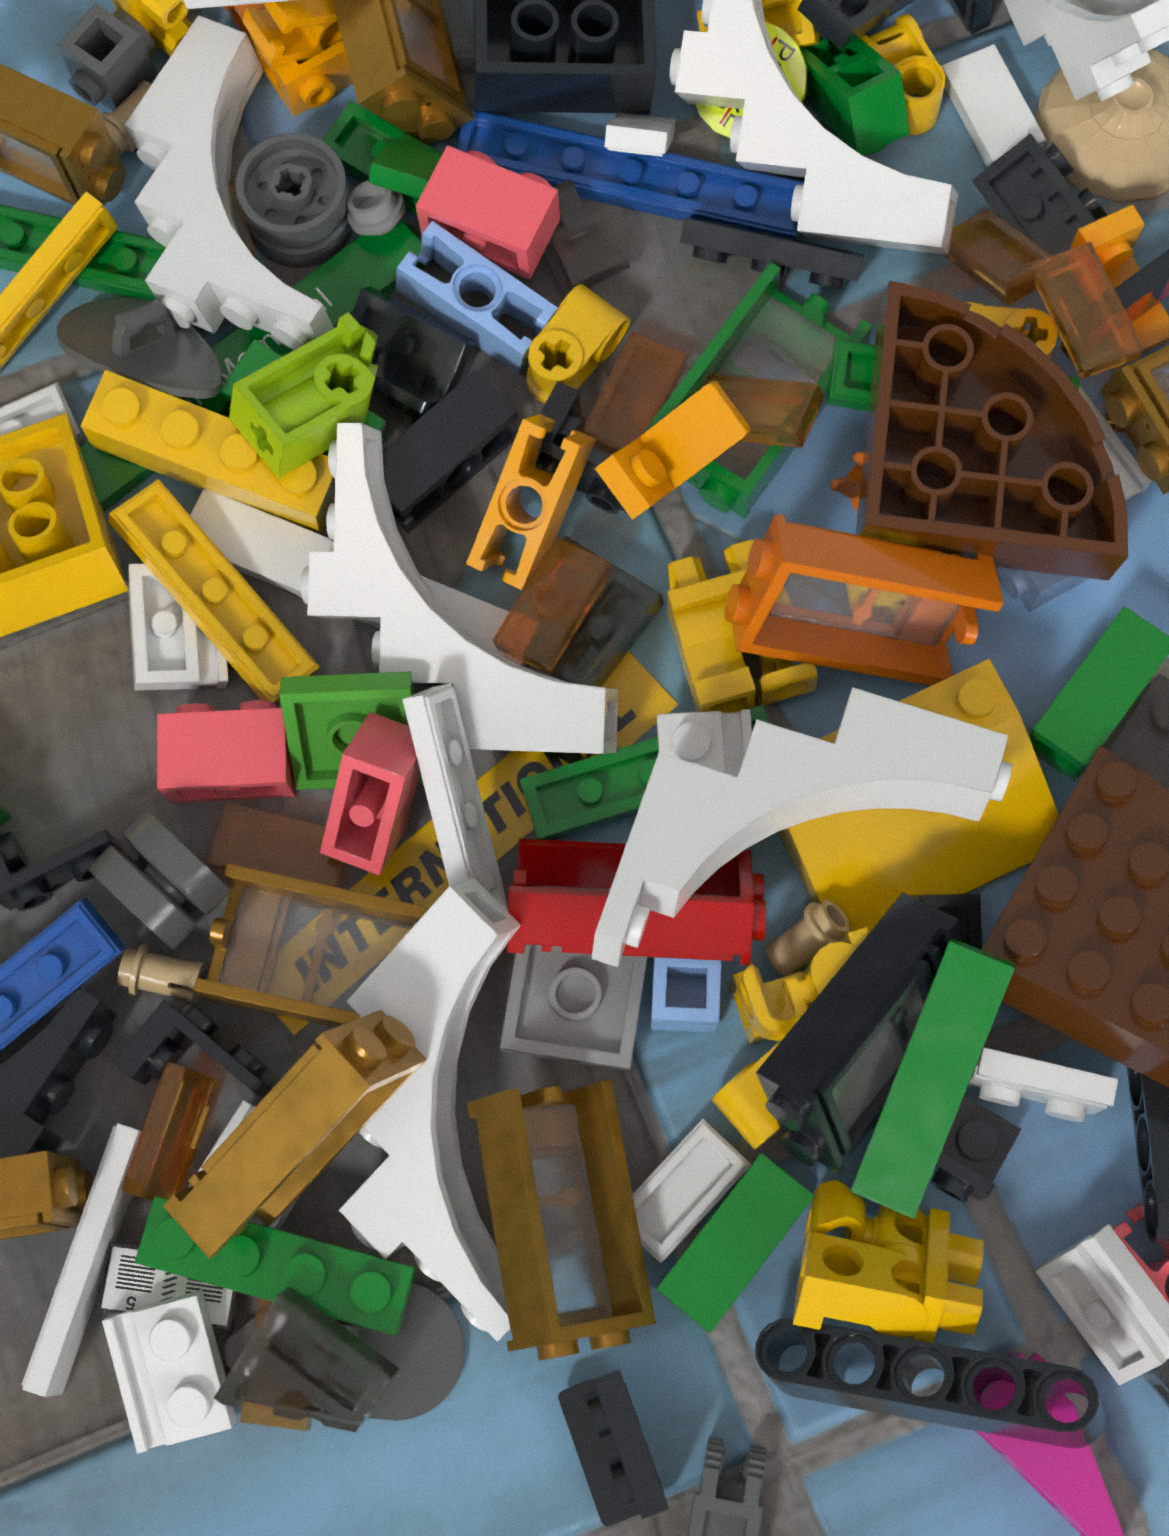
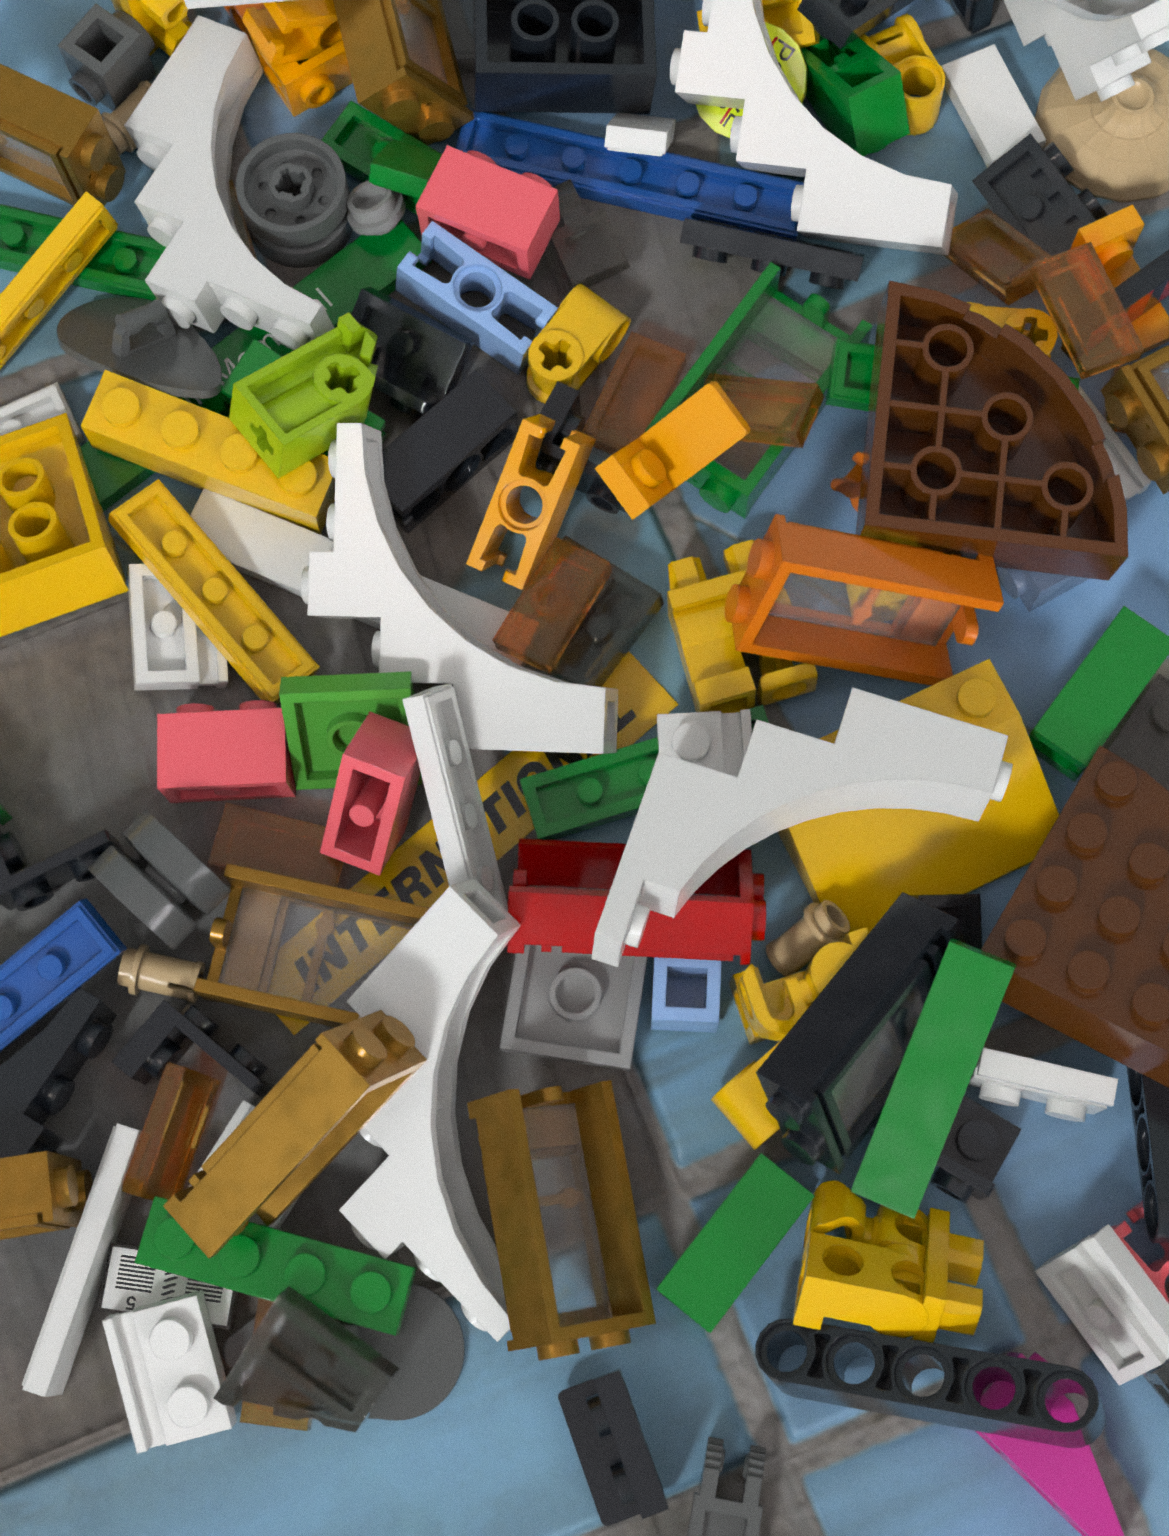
(685, 1189): white tile -> none

